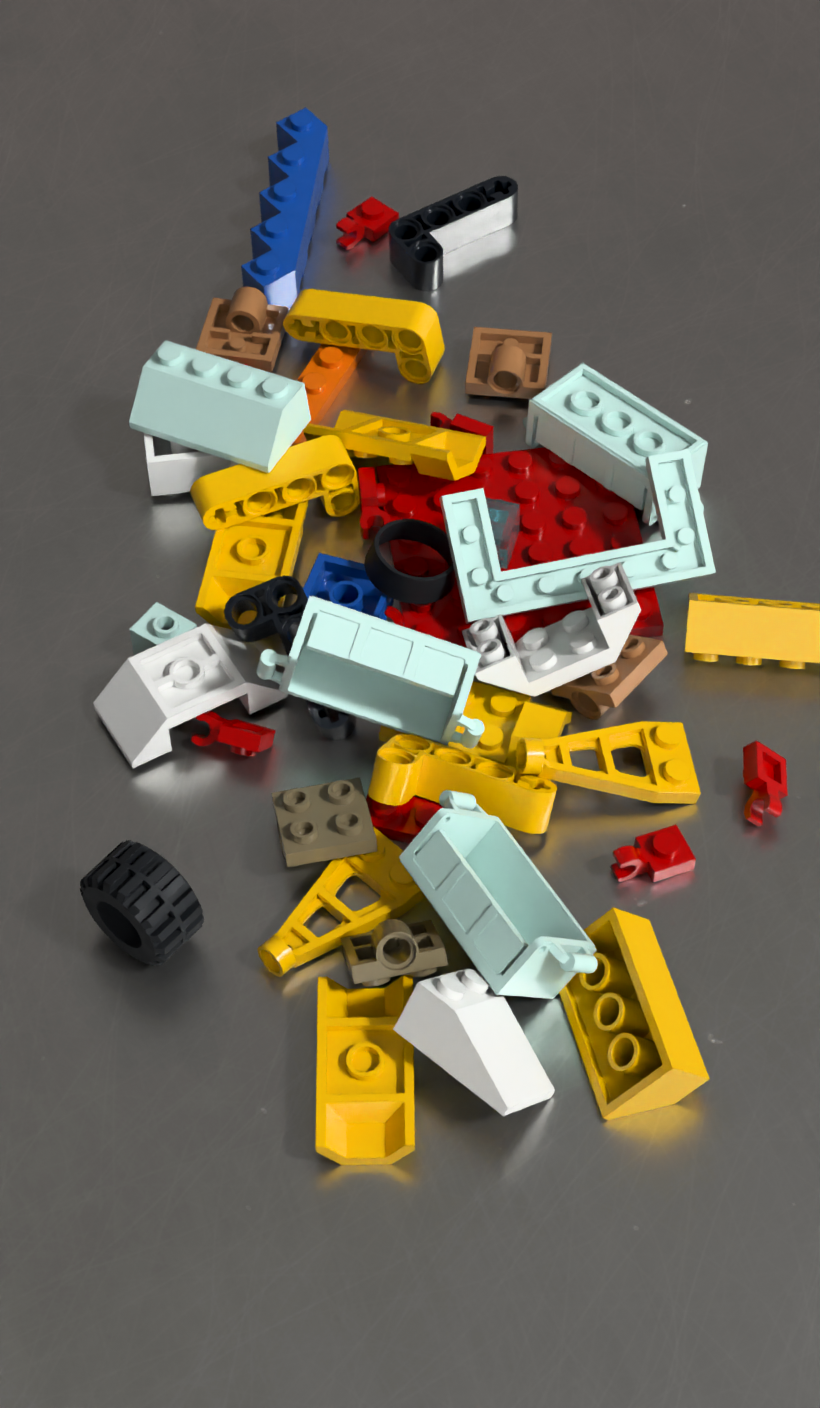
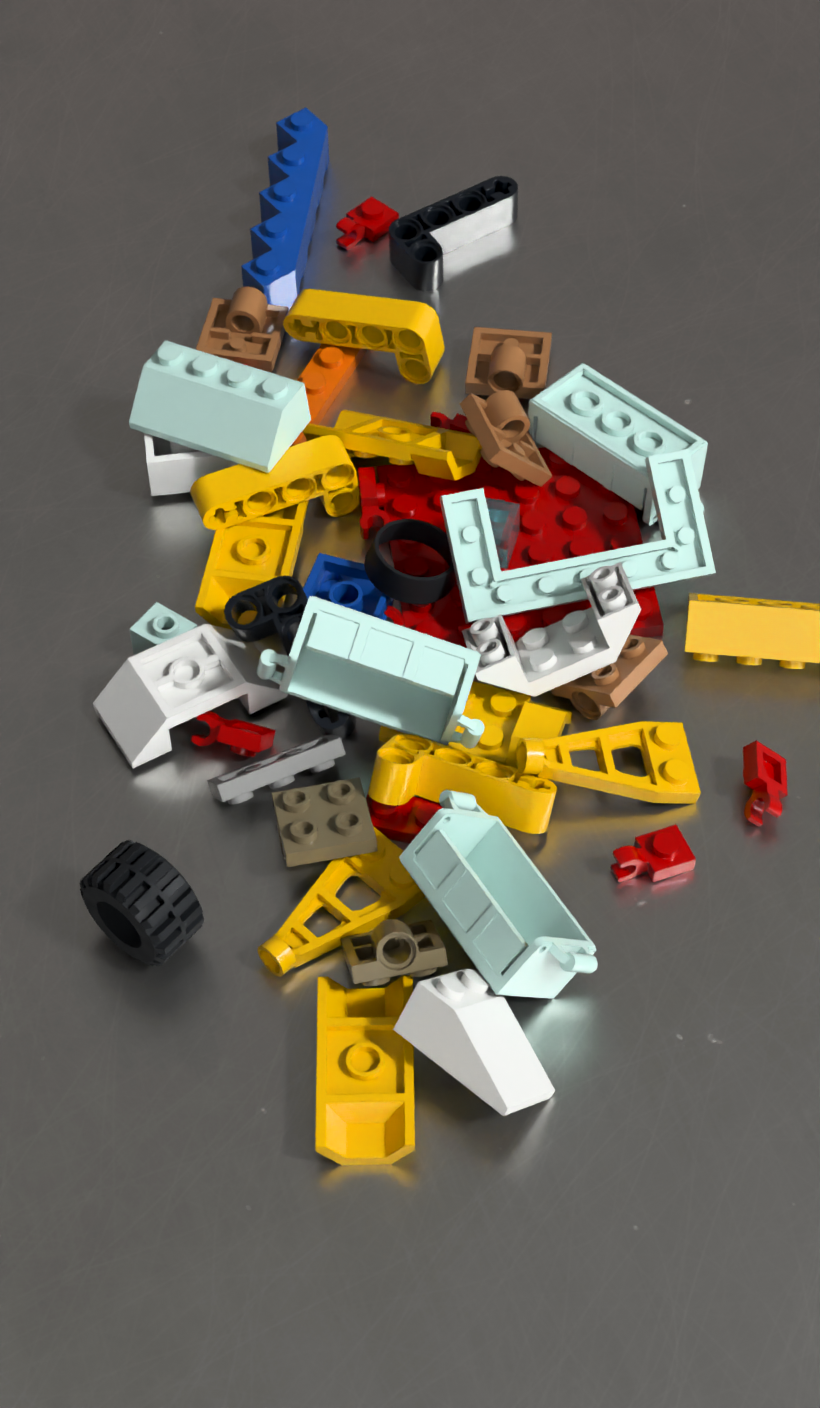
(276, 769): none -> light grey plate
(504, 435): none -> medium nougat plate
(631, 1021): yellow slope -> none

